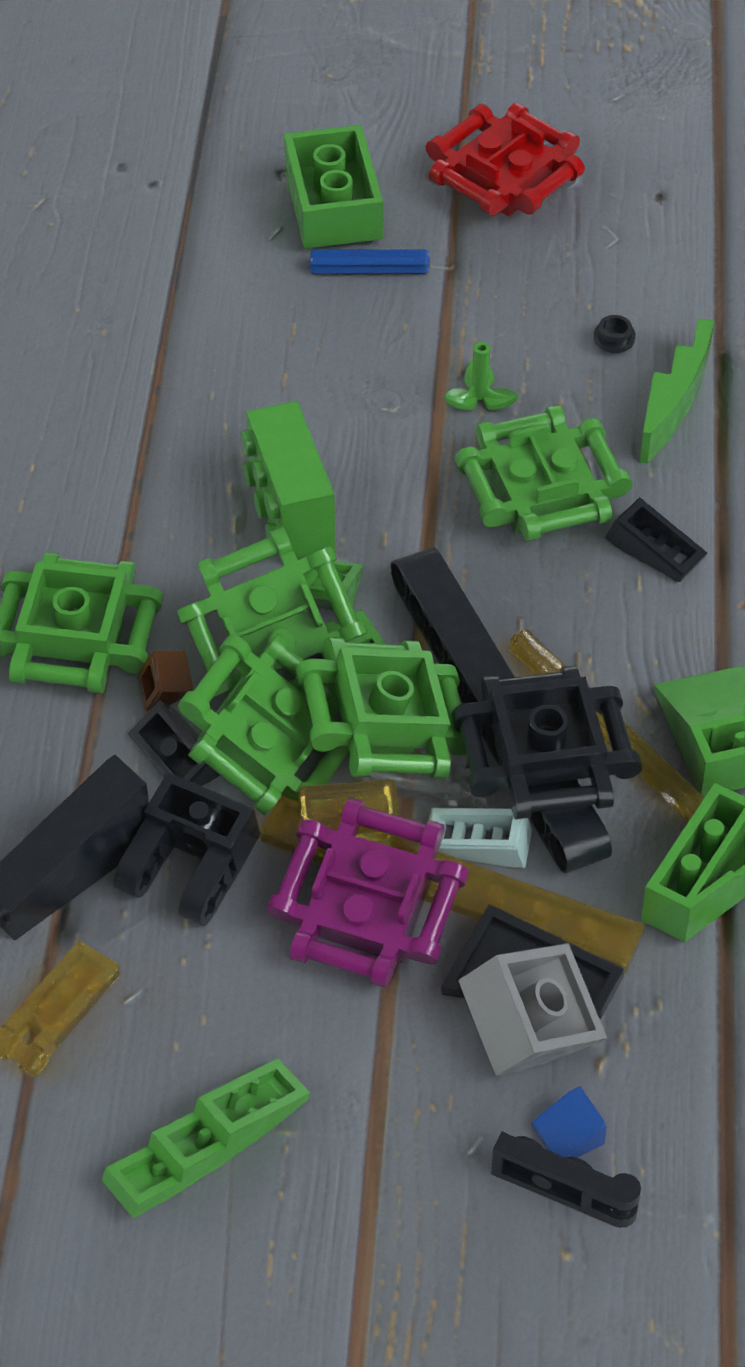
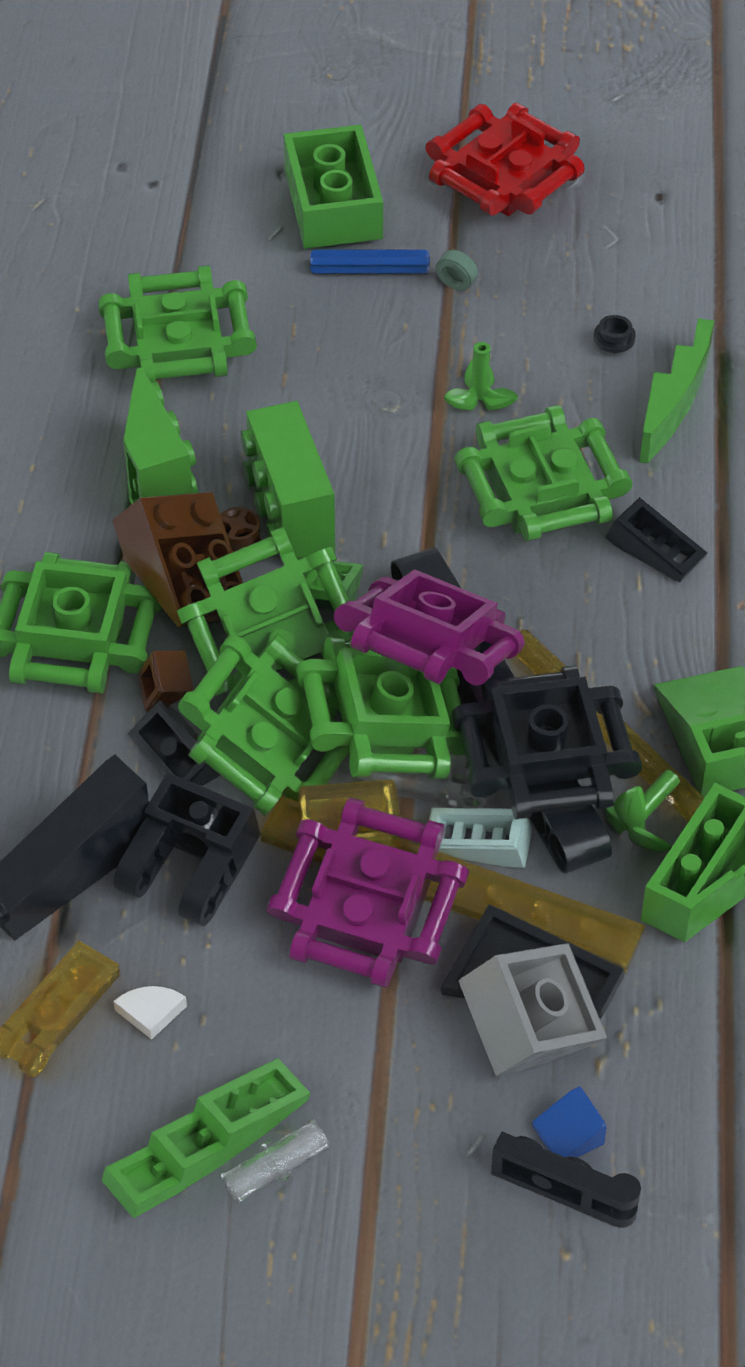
(150, 1008): none -> white tile
(154, 452): none -> bright green slope
(165, 541): none -> reddish brown slope
(177, 330): none -> bright green brick
(241, 527): none -> reddish brown wheel
(275, 1161): none -> clear pin
(430, 627): none -> magenta brick
(456, 270): none -> sand green tile
(635, 807): none -> bright green plant

